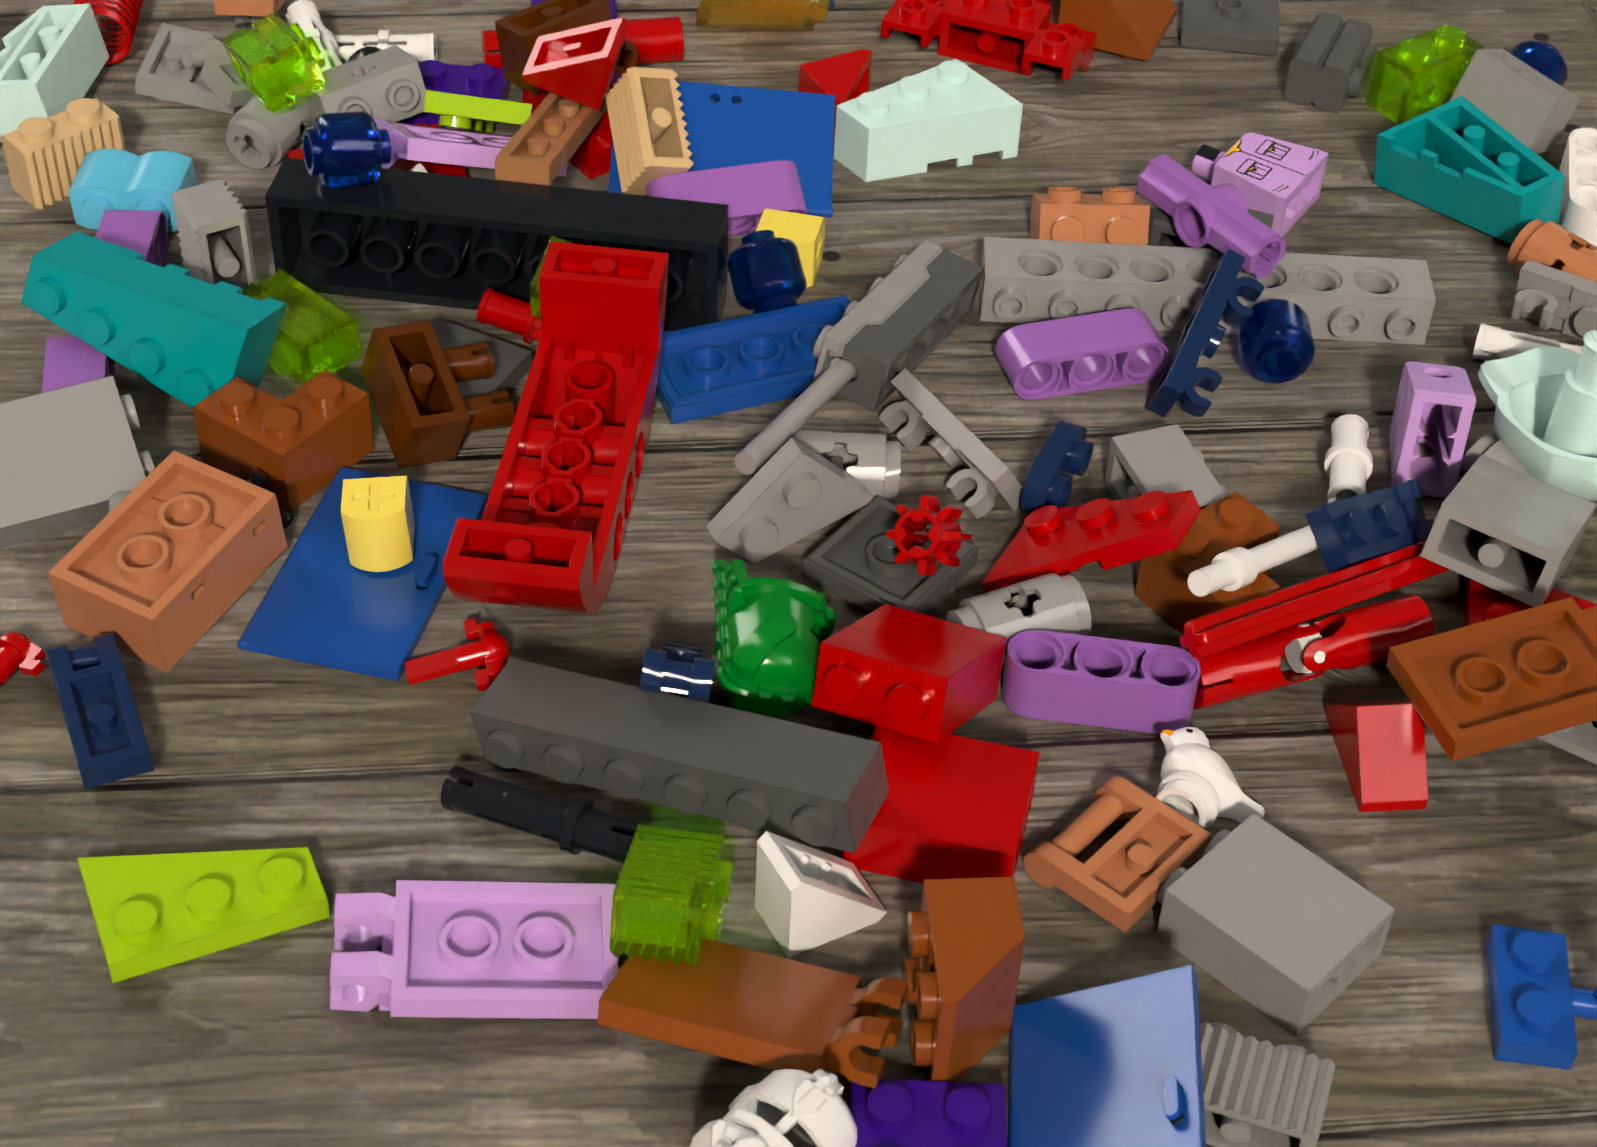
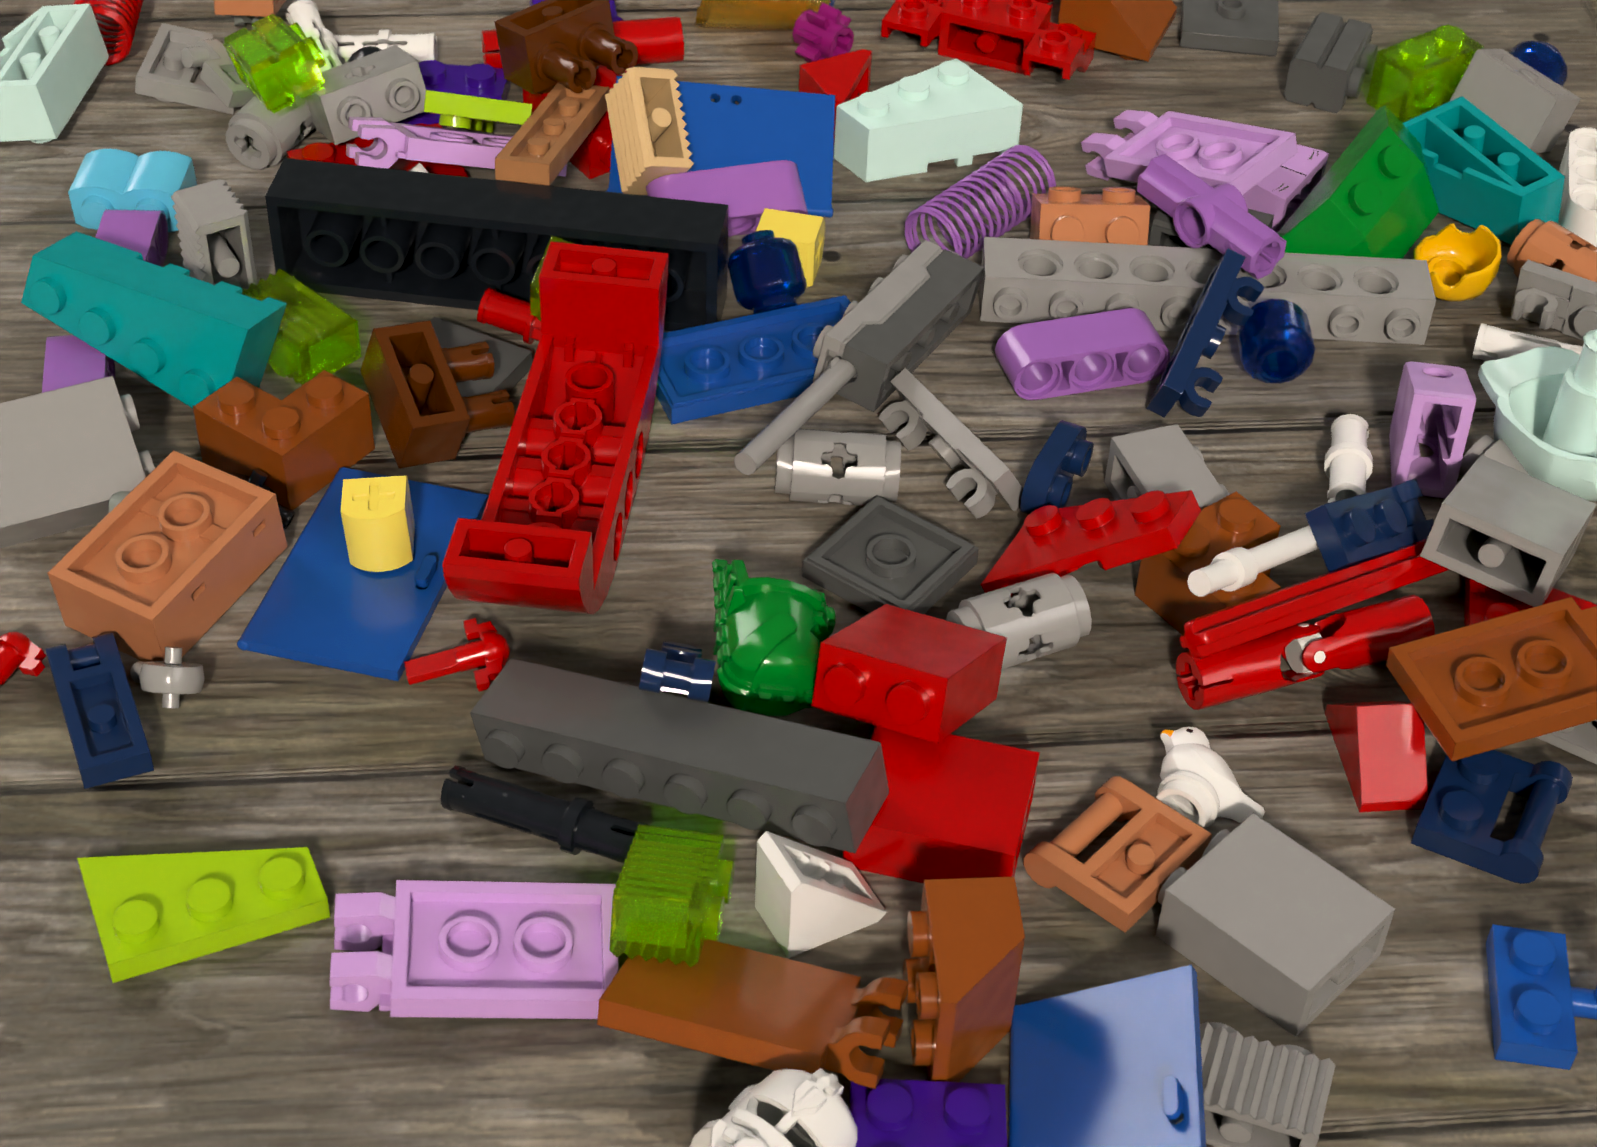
(49, 150): tan brick -> none
(169, 677): none -> light grey piece
(346, 149): clear blue head -> none
(577, 61): red slope -> none
(786, 502): light grey wing -> none
(822, 33): none -> magenta gear
(911, 535): red gear -> none
(1005, 186): none -> medium lavender piece
(1100, 681): medium lavender beam -> none
(1205, 146): none -> lavender tile
(1370, 199): none -> green wedge
(1460, 262): none -> yellow hair
(1468, 804): none -> dark blue plate

